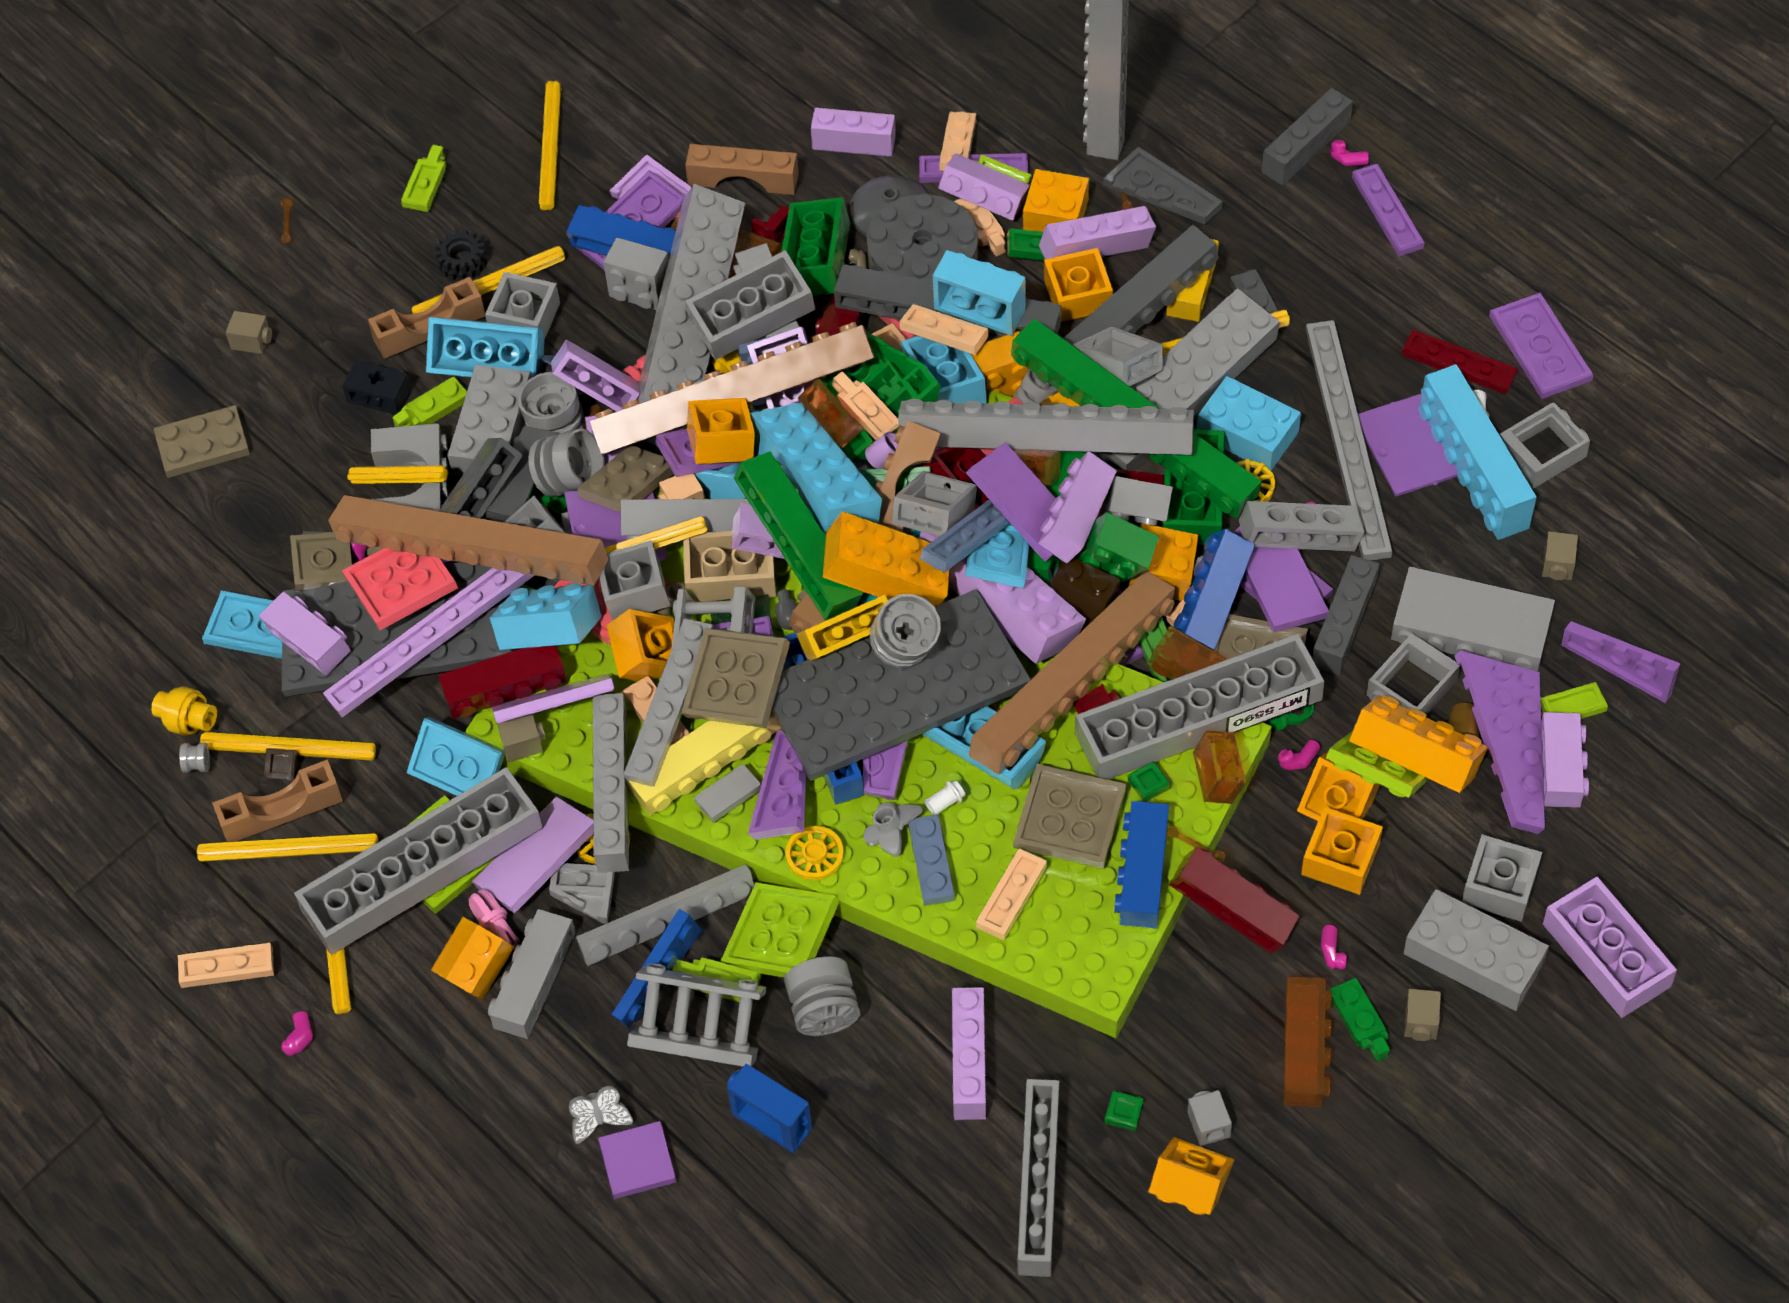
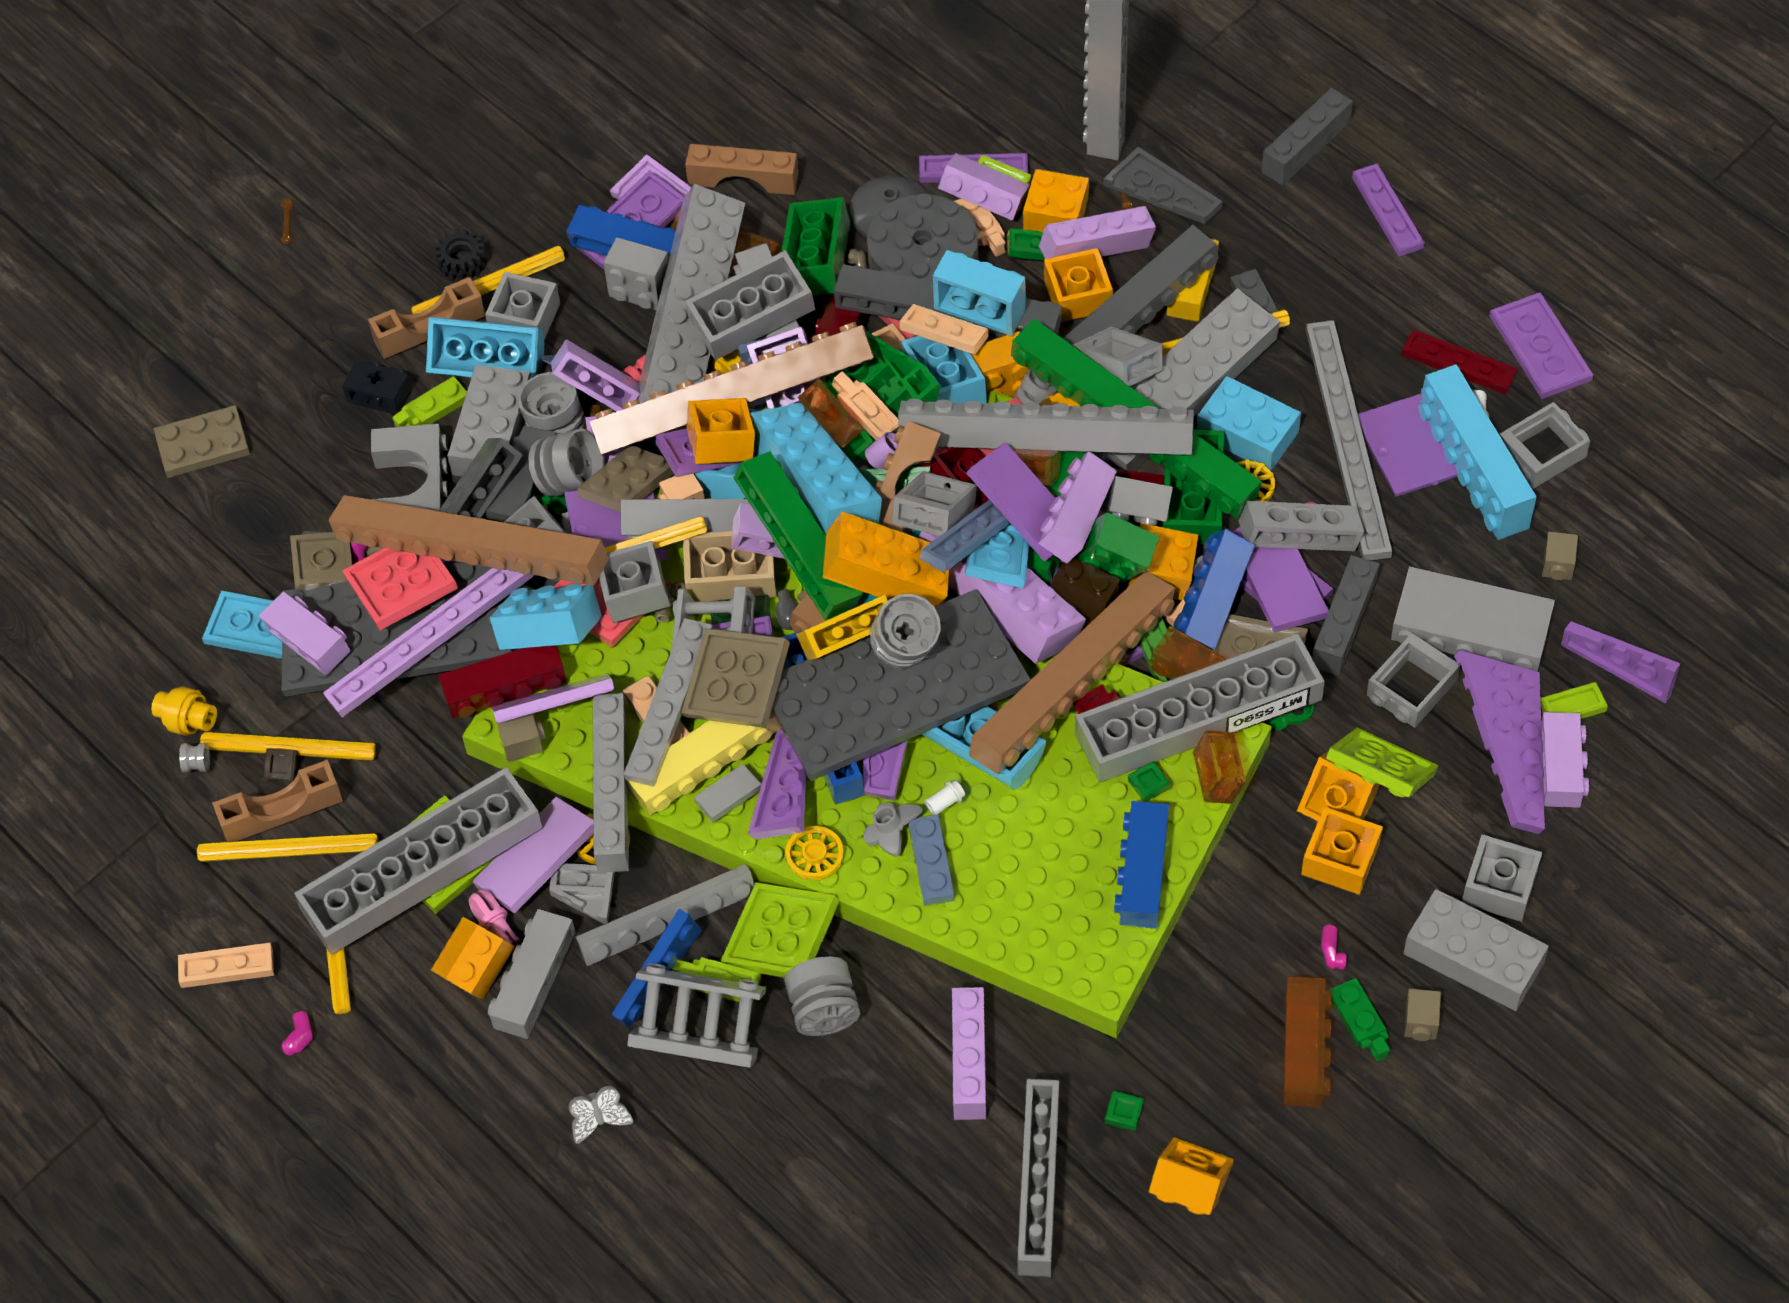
(248, 332): dark tan brick -> none
(397, 474): yellow axle -> none
(425, 180): lime hinge -> none
(452, 758): medium azure tile -> none
(549, 145): yellow axle -> none
(637, 1160): medium lavender tile -> none
(641, 643): light orange slope -> none
(769, 1107): blue window -> none
(775, 226): dark red bracket -> none
(853, 132): lavender brick -> none
(958, 136): light nougat plate -> none
(1011, 894): light nougat plate -> none
(1069, 816): dark tan plate -> none
(1172, 832): clear orange hinge -> none
(1209, 1117): light grey brick -> none
(1234, 899): dark red brick -> none
(1302, 760): dark pink arm -> none
(1346, 157): dark pink arm -> none
(1419, 743): light orange brick -> none
(1463, 719): pearl gold brick -> none
(1609, 947): lavender brick -> none

